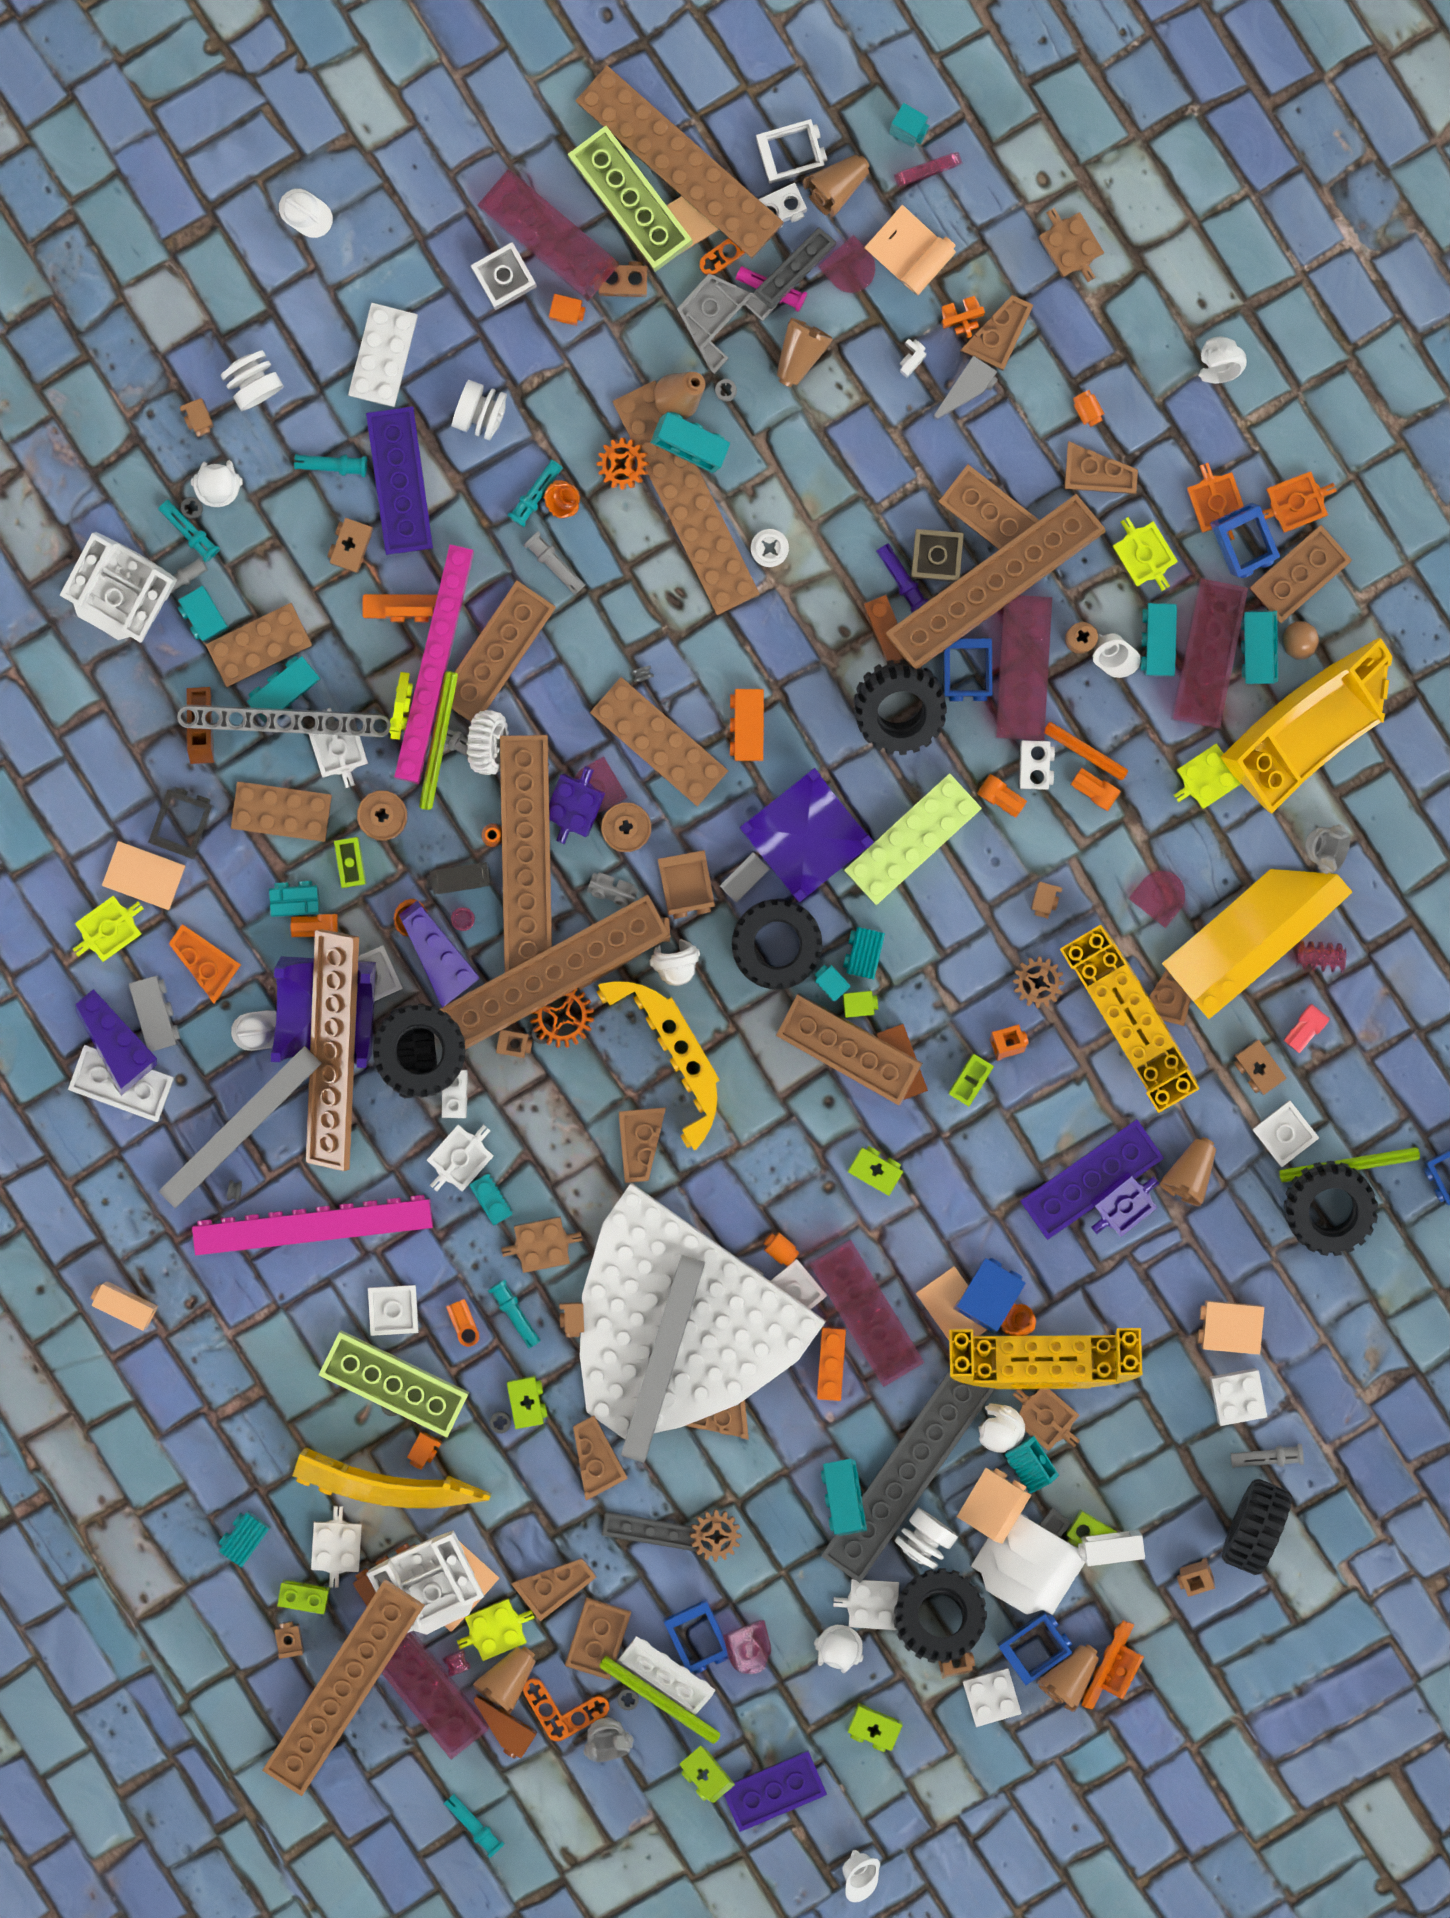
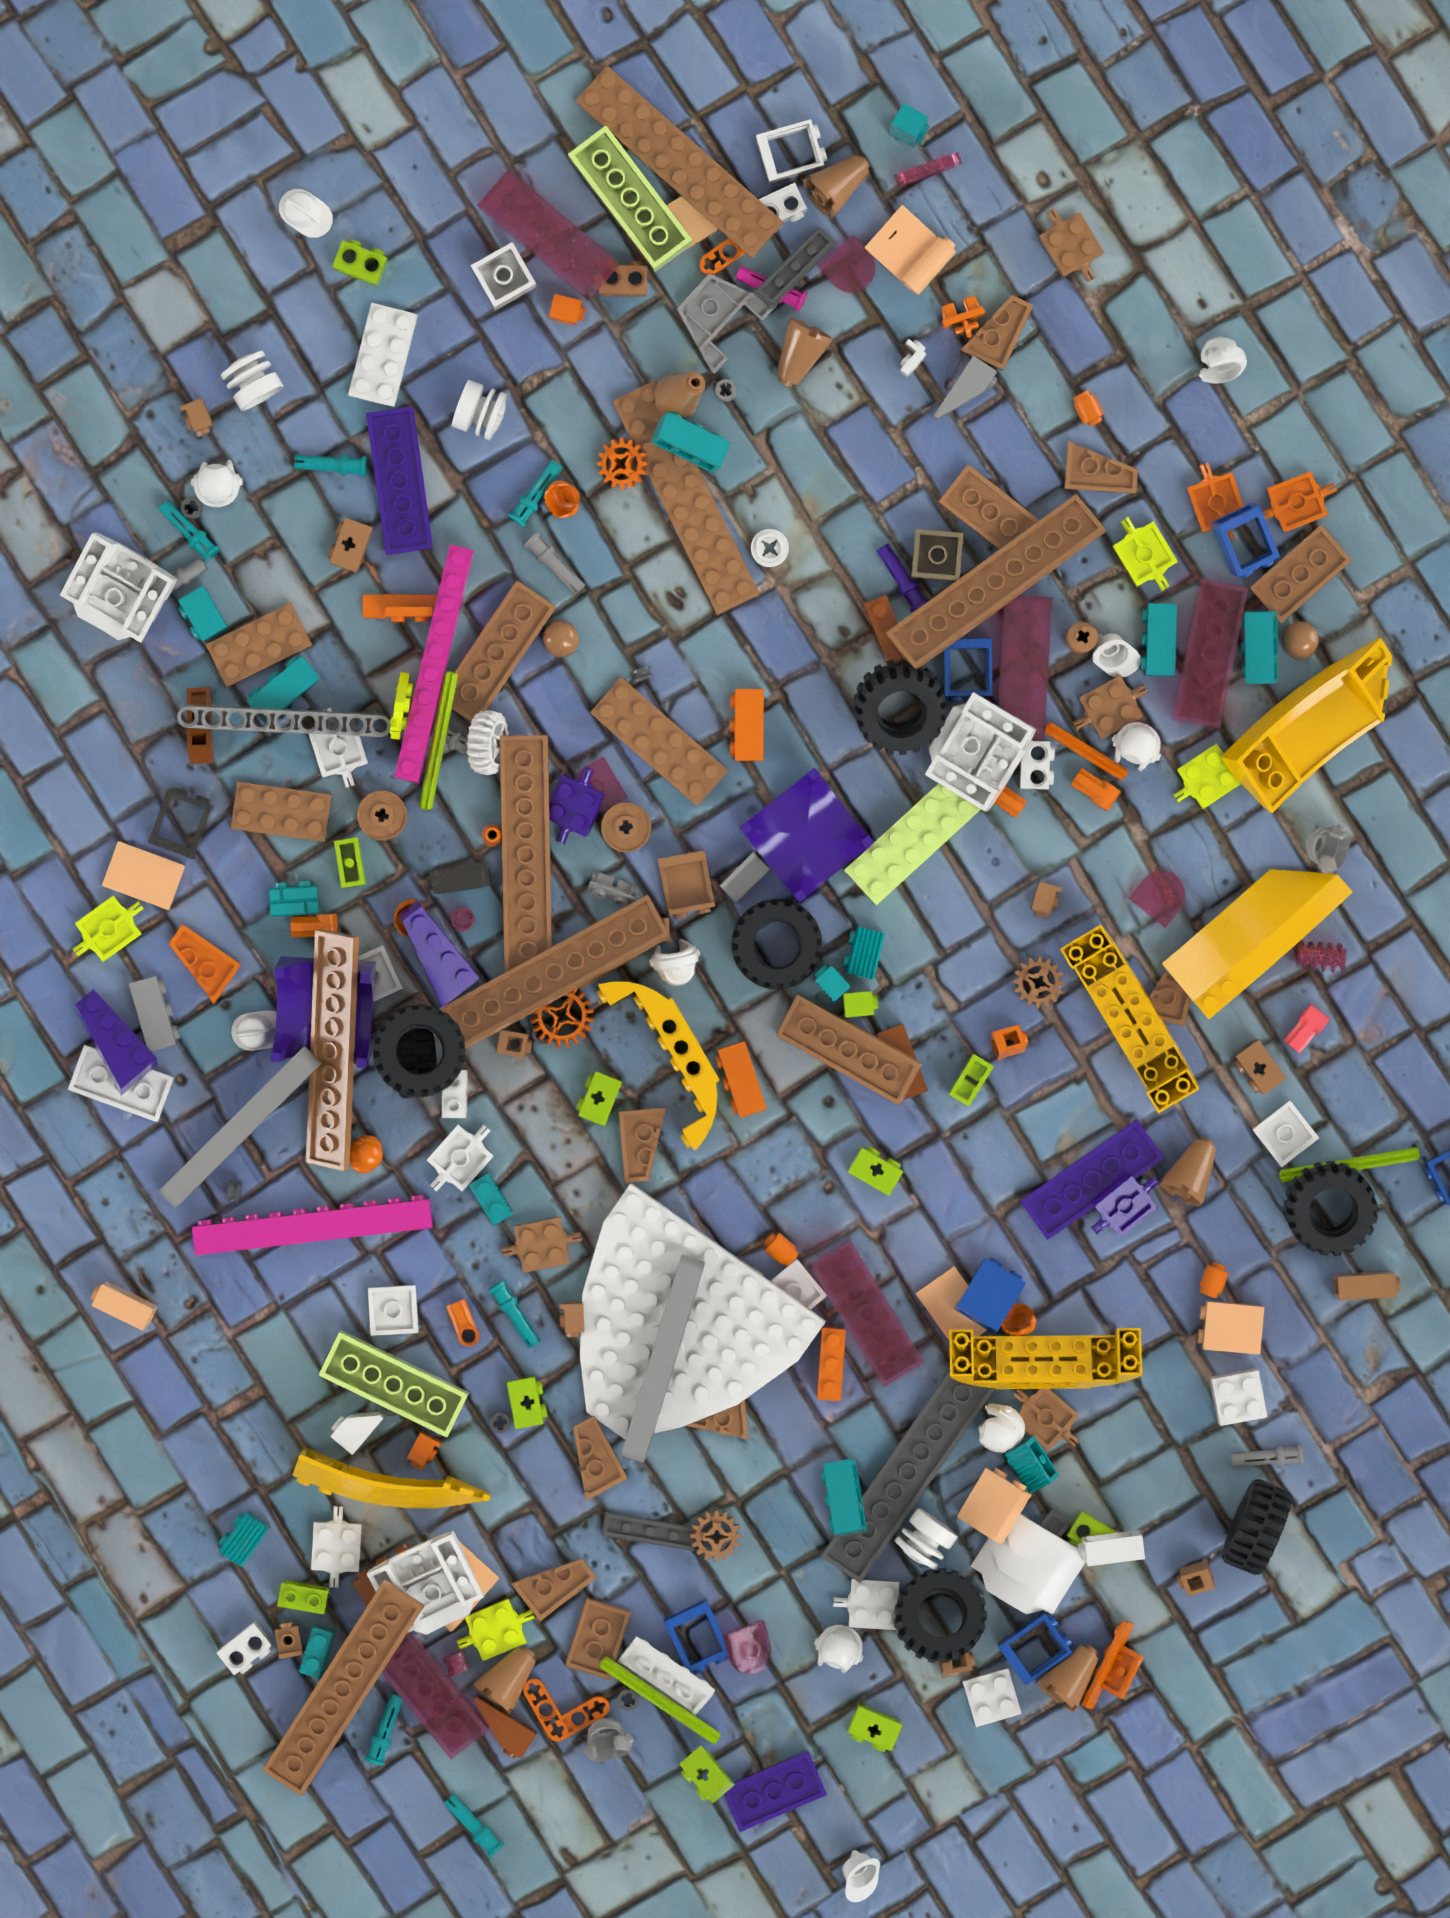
(241, 1644): none -> white brick
(317, 1651): none -> teal brick
(355, 1428): none -> white slope
(358, 268): none -> lime brick
(365, 1153): none -> orange hair
(381, 1739): none -> teal pin
(560, 638): none -> medium nougat hair
(598, 1112): none -> lime brick
(740, 1079): none -> orange brick
(978, 750): none -> white slope
(1110, 707): none -> medium nougat plate
(1137, 744): none -> white helmet
(1213, 1280): none -> orange brick
(1365, 1285): none -> medium nougat brick

